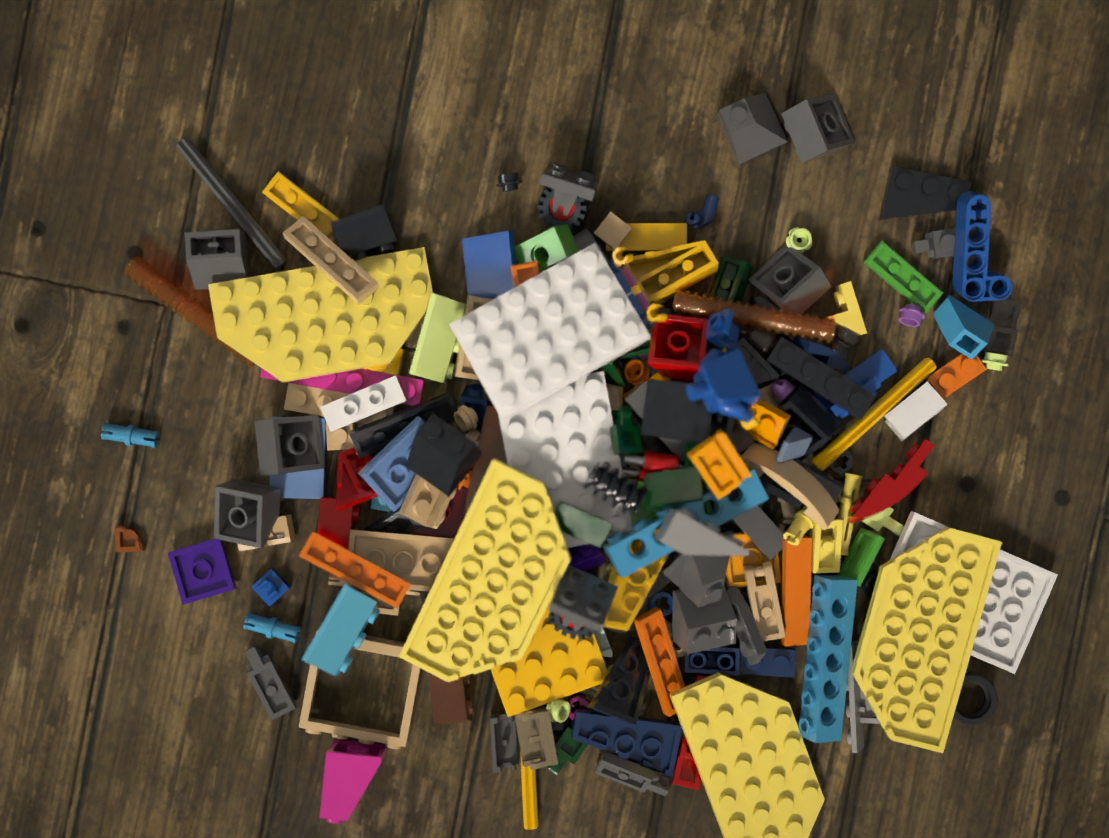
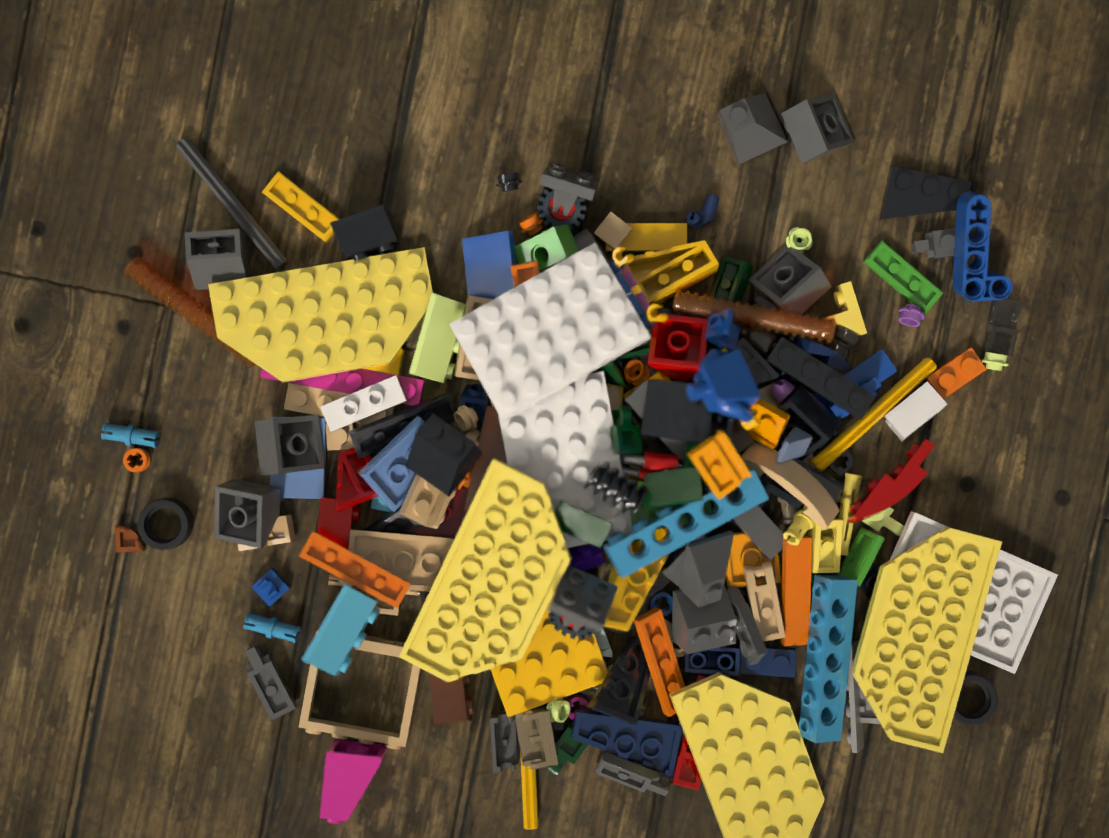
(136, 451): none -> orange bush
(144, 526): none -> black tyre
(202, 570): dark purple plate -> none
(331, 260): tan plate -> none
(532, 224): none -> orange plate
(692, 538): light grey slope -> none
(963, 327): dark azure slope -> none

